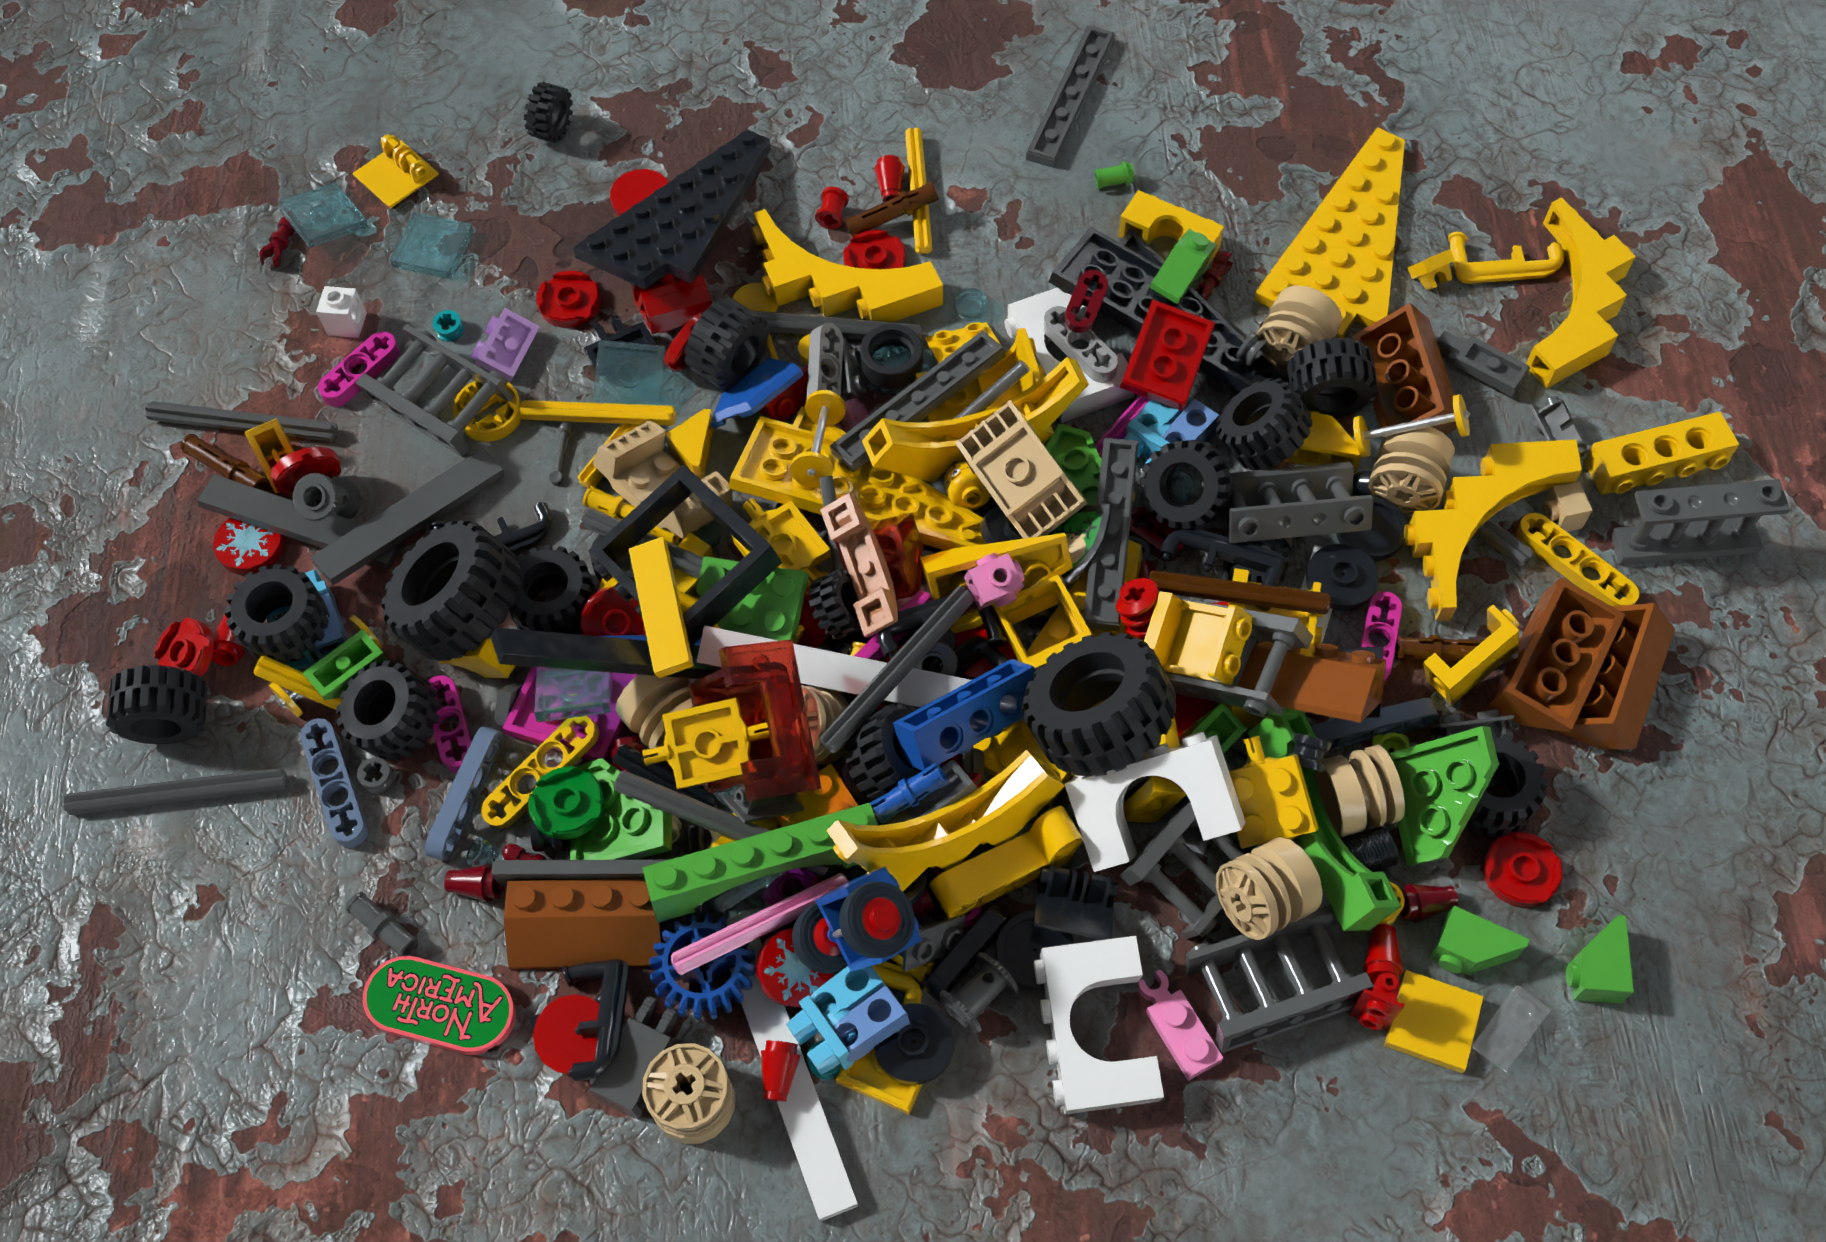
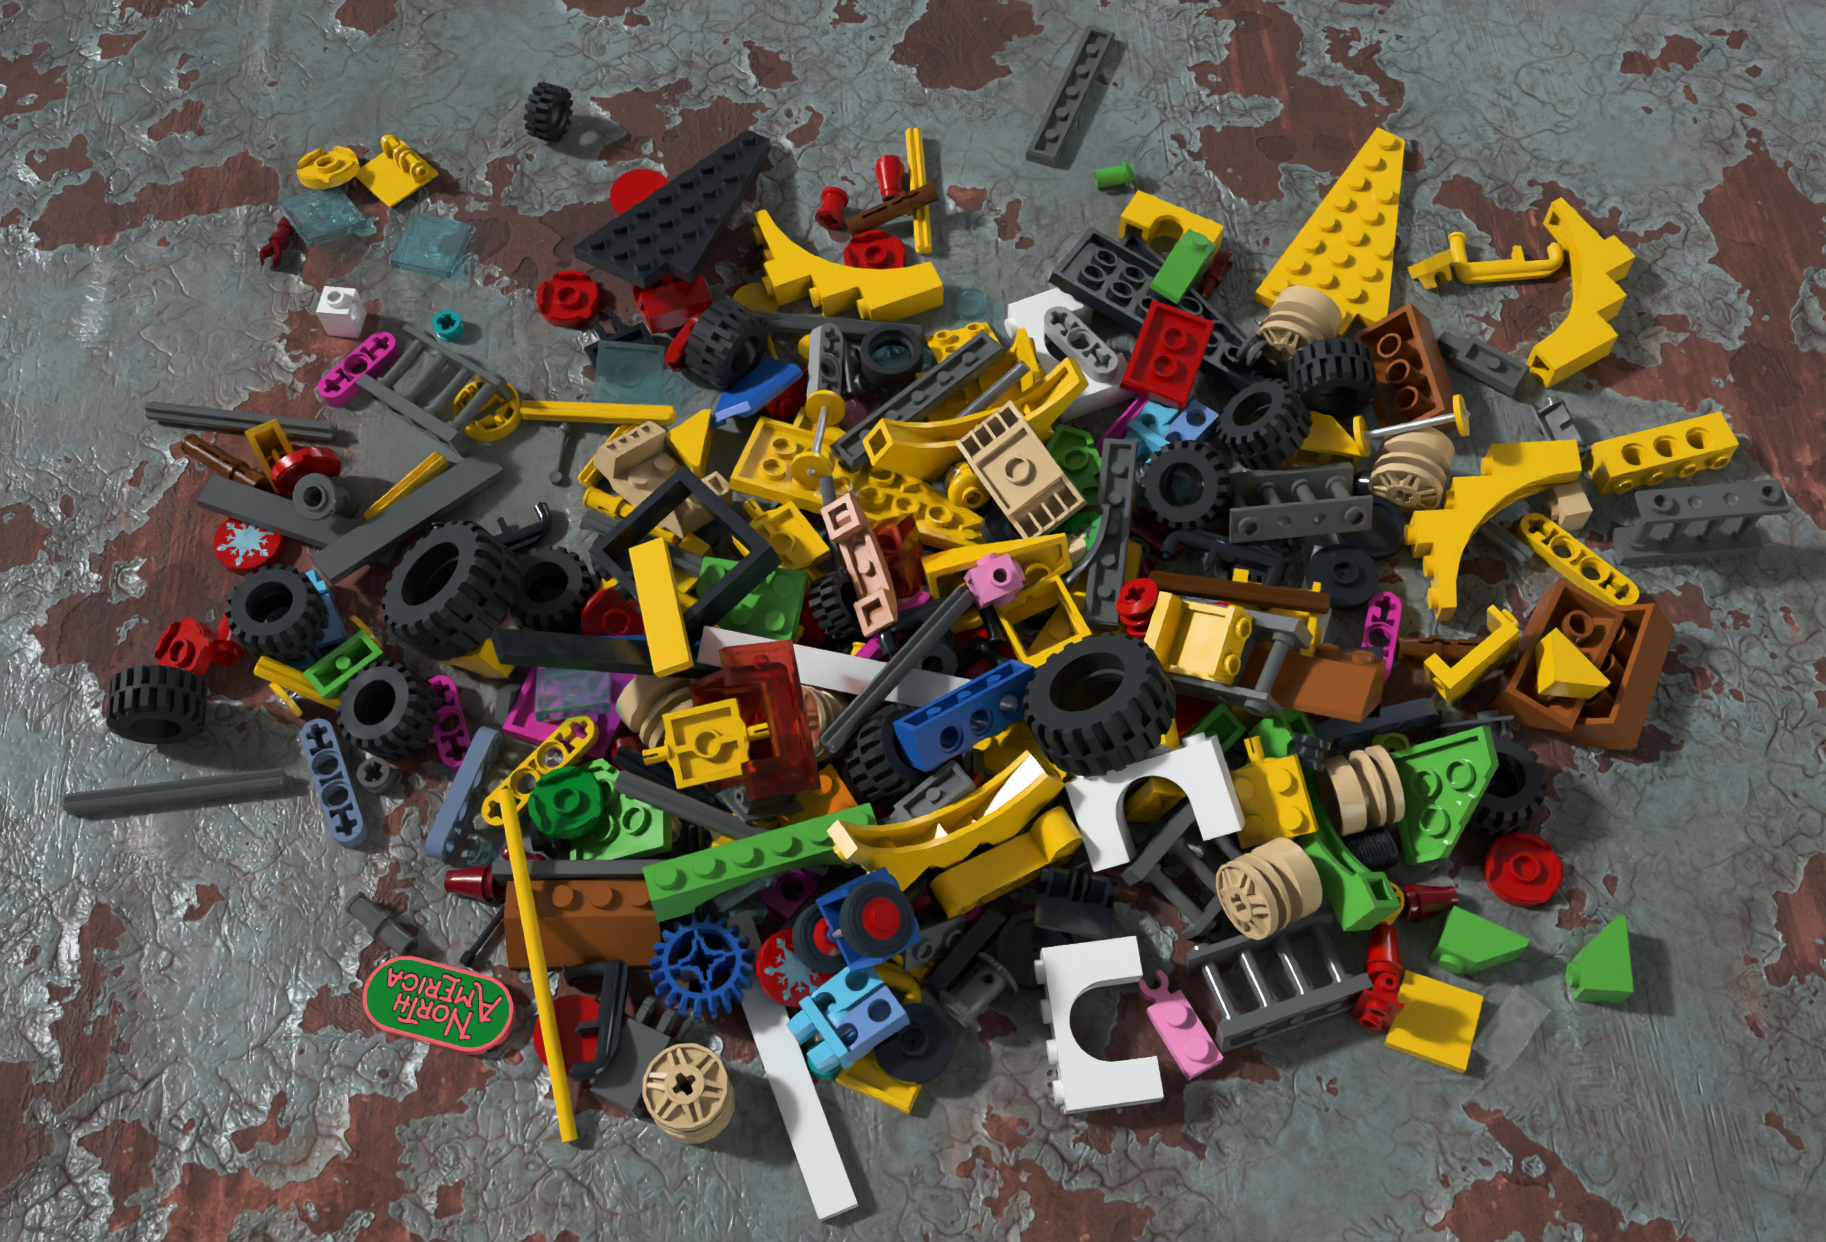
(327, 169): none -> yellow tile
(422, 474): none -> yellow axle
(469, 955): none -> black hinge
(506, 344): lavender bracket -> none
(538, 966): none -> yellow piece
(752, 926): bright pink axle -> none
(778, 1069): red cone -> none
(909, 793): blue pin -> none
(1079, 298): dark red beam -> none
(1565, 670): none -> yellow slope

